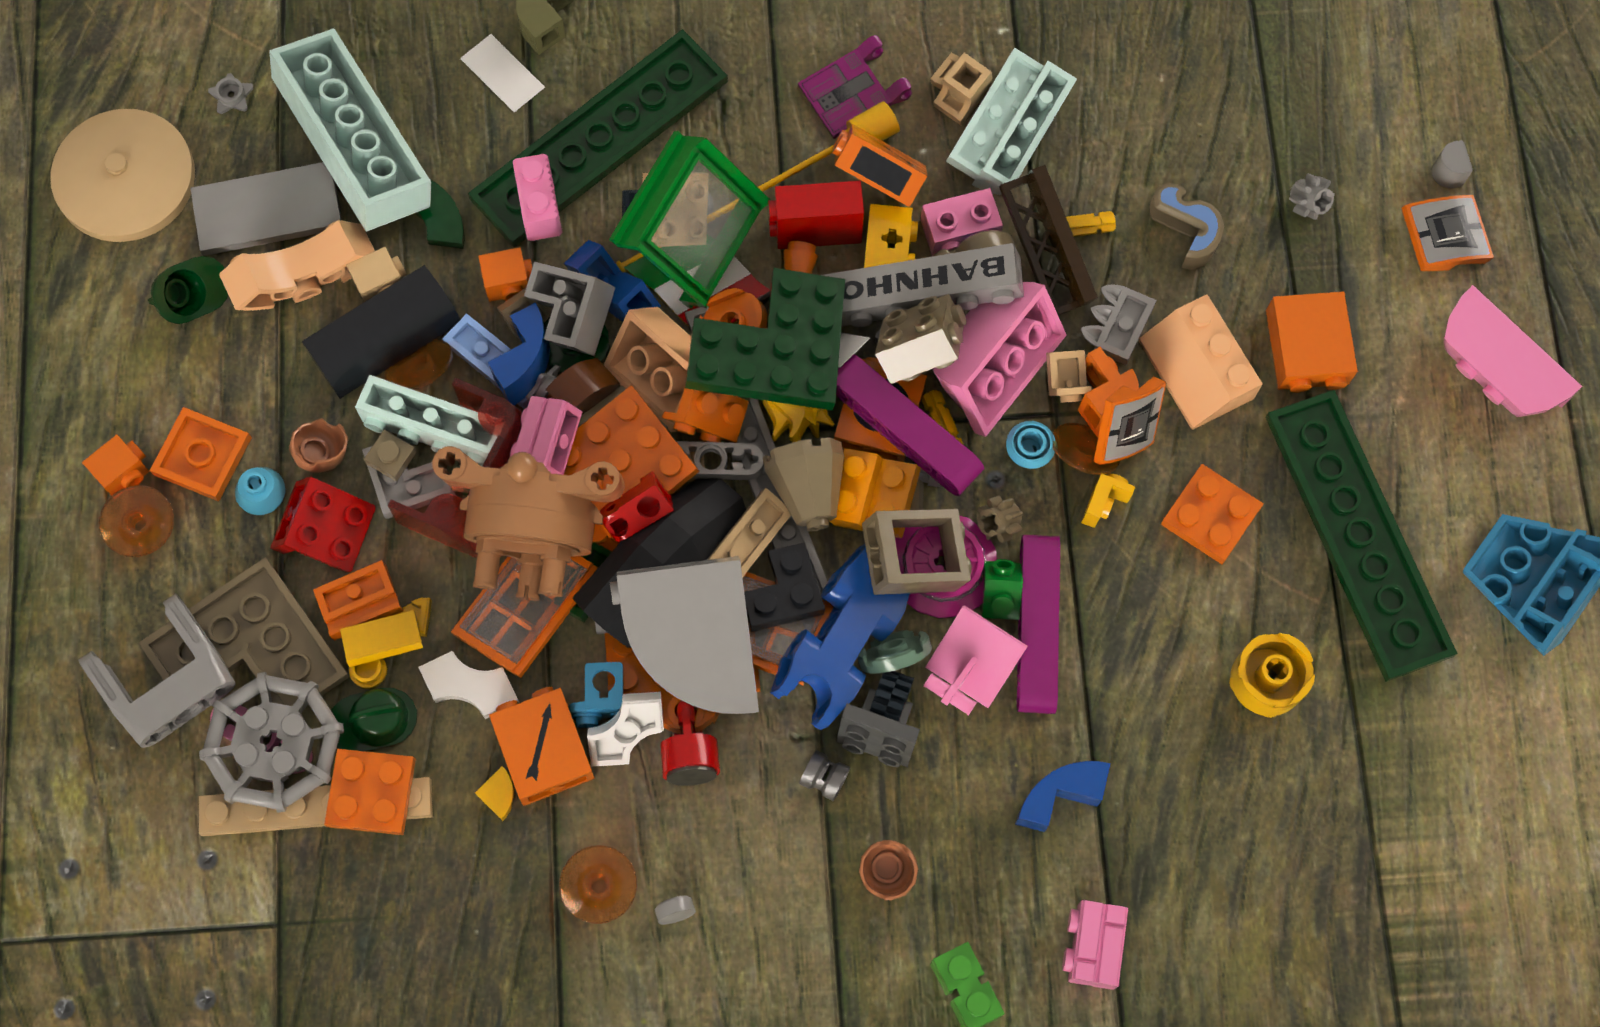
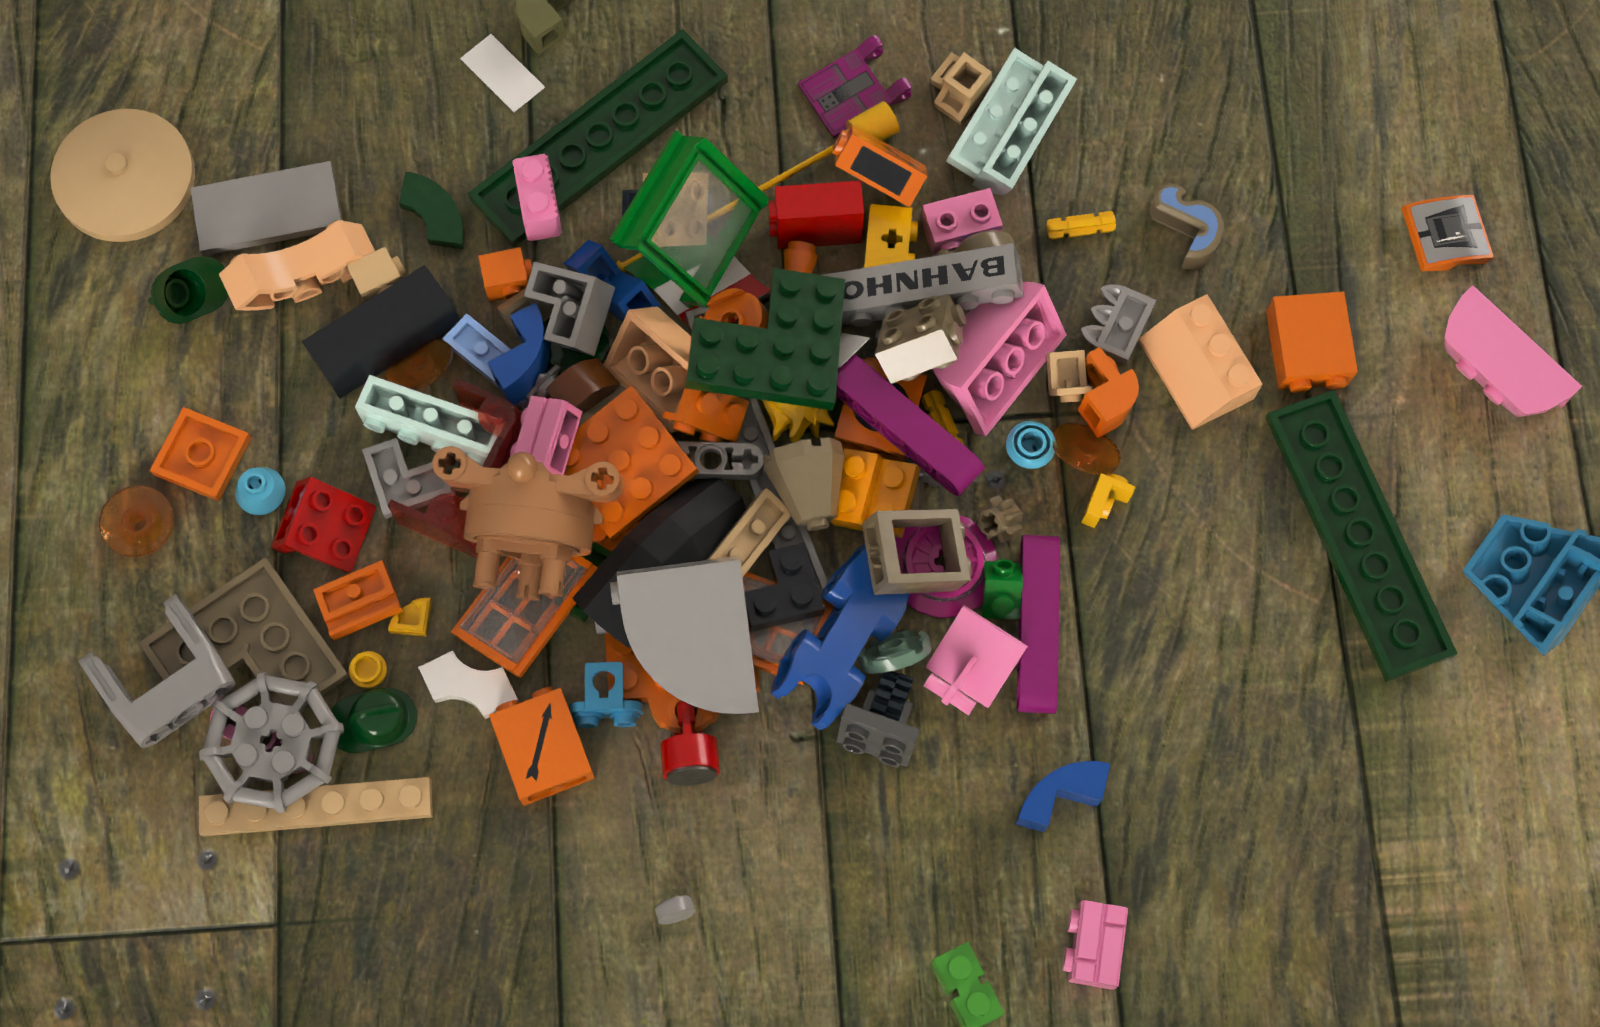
(117, 465): orange brick -> none
(229, 85): light grey plate -> none
(318, 446): nougat hair -> none
(350, 129): light aqua brick -> none
(370, 791): orange plate -> none
(381, 638): yellow tile -> none
(390, 455): dark tan plate -> none
(498, 793): yellow tile -> none
(592, 865): clear orange dish -> none
(637, 508): red leg -> none
(637, 718): white tile -> none
(816, 772): flat silver wheel -> none
(888, 869): nougat hair -> none
(1059, 234): dark brown fence -> none
(1129, 421): slope -> none
(1212, 514): orange plate -> none
(1257, 689): yellow brick -> none
(1311, 196): light grey gear -> none
(1452, 166): light grey brick -> none

